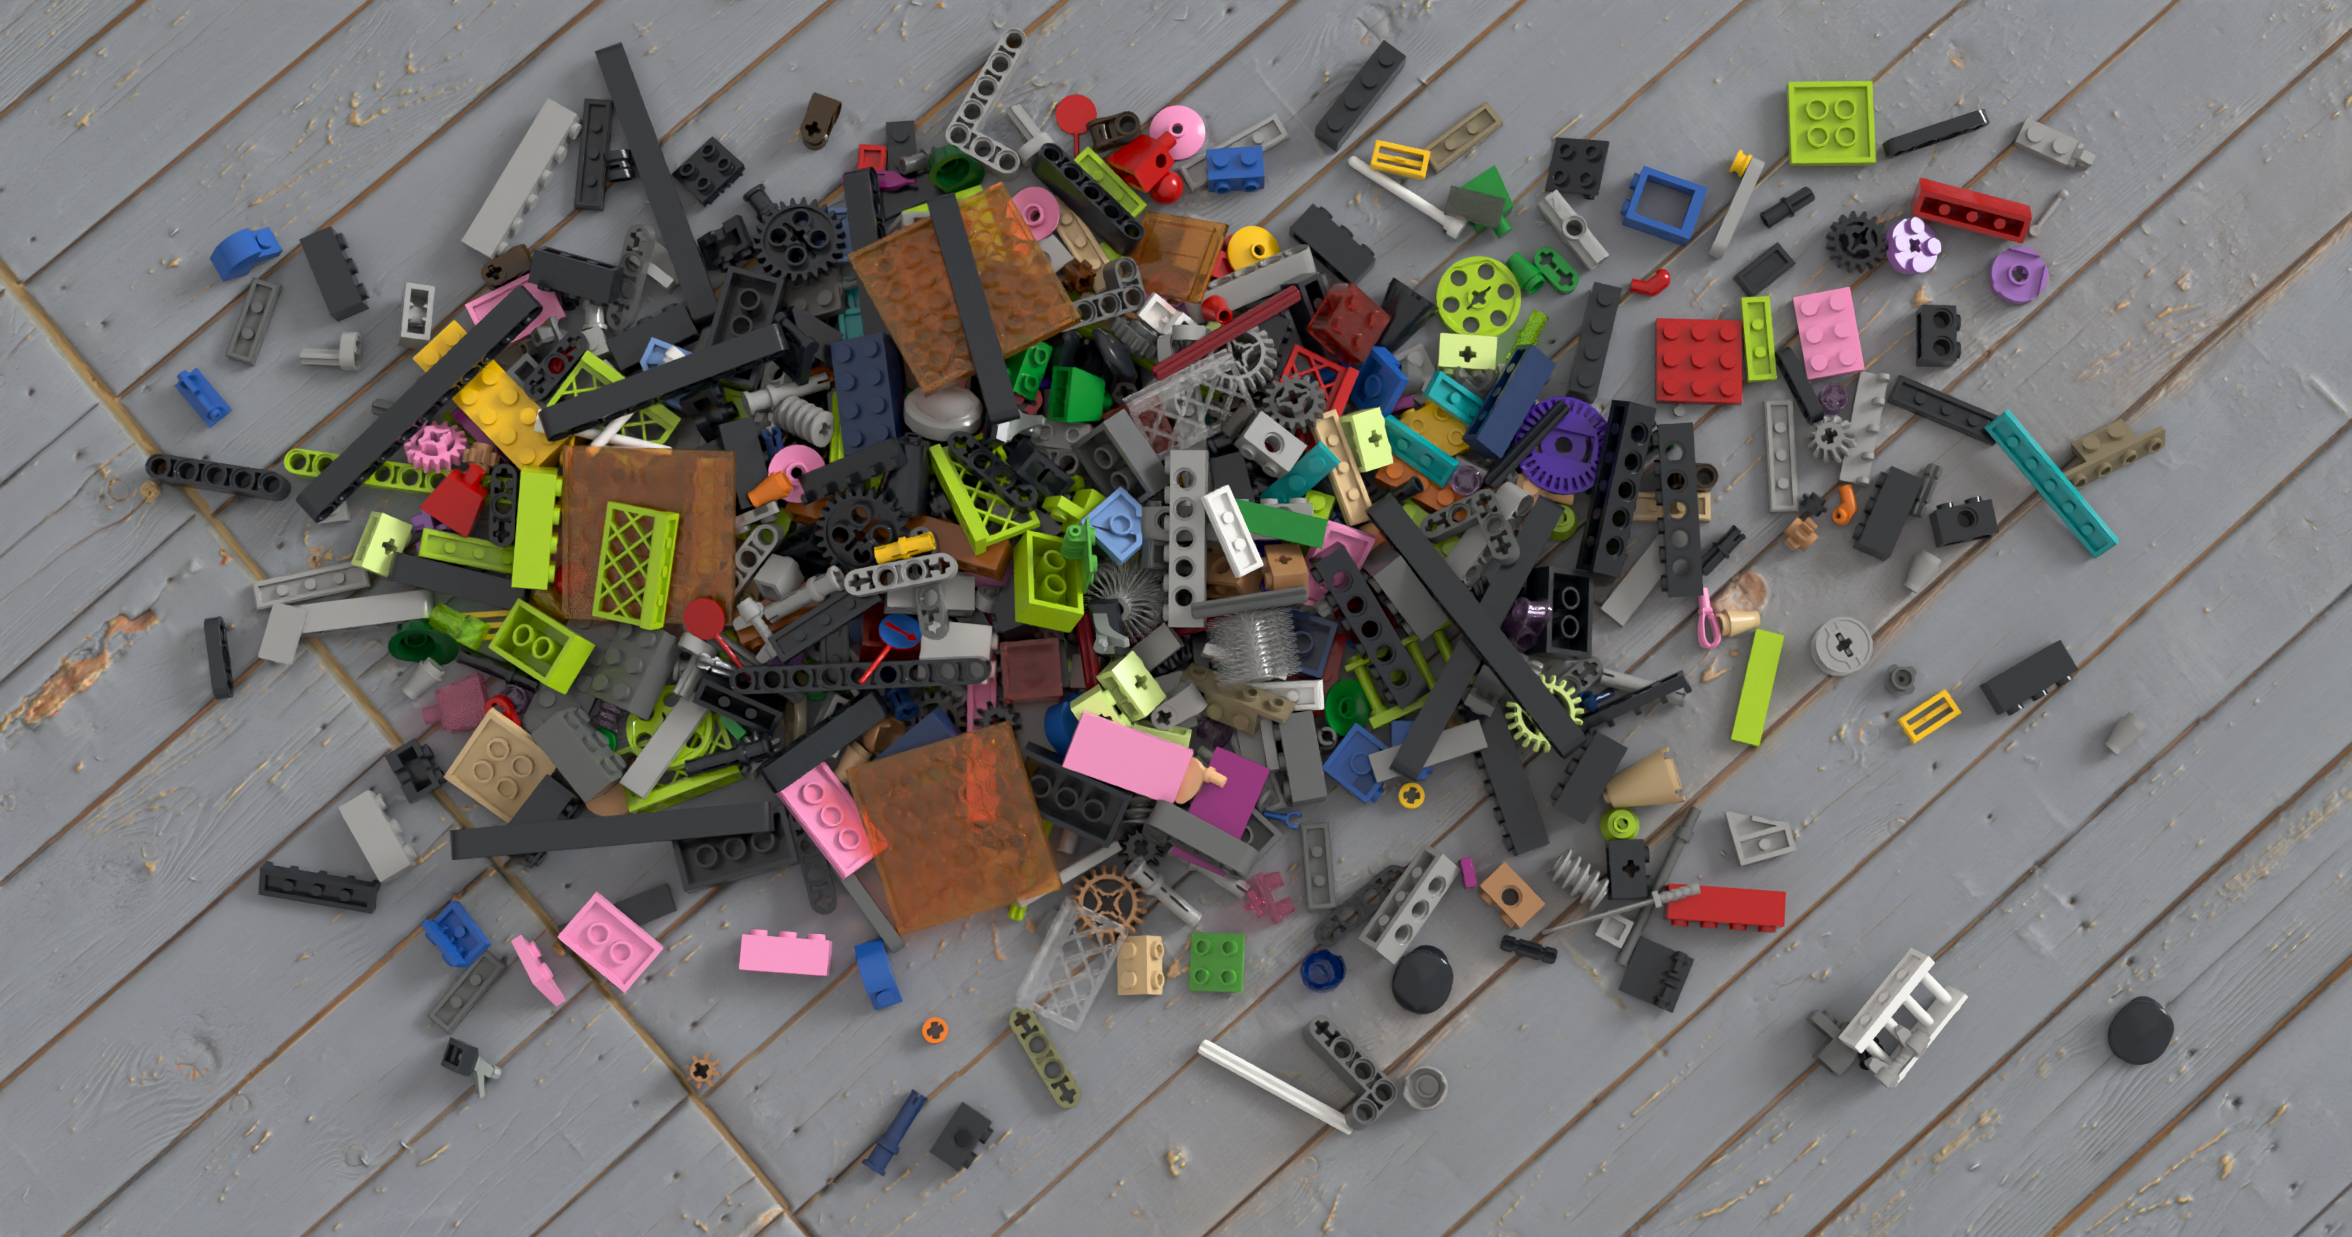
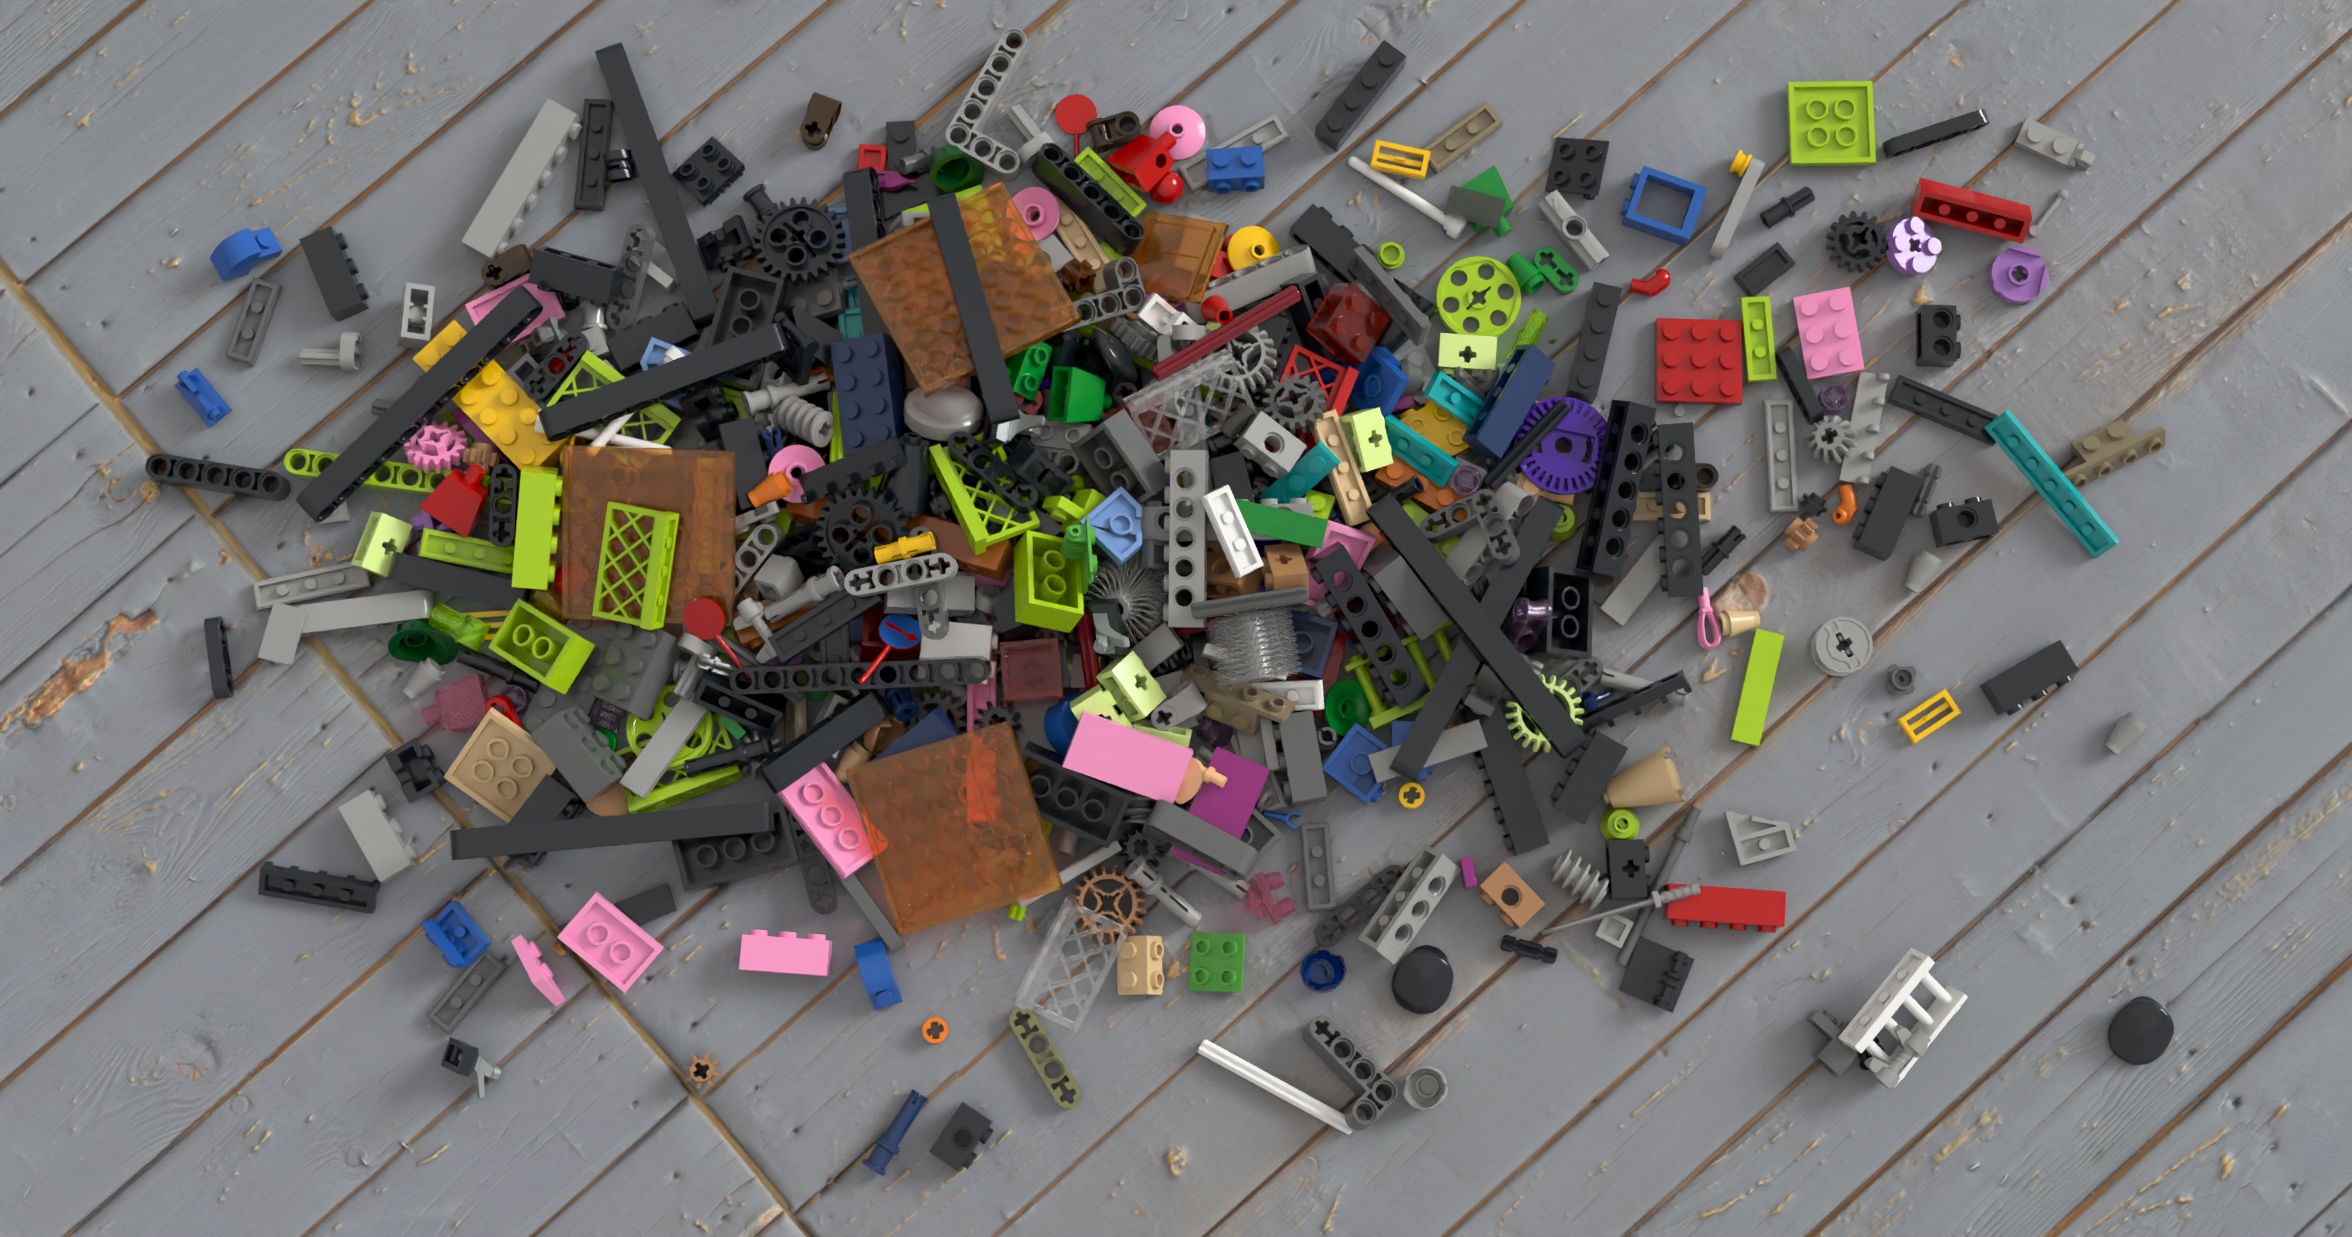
(1389, 295): none -> dark grey plate
(1390, 256): none -> lime plate

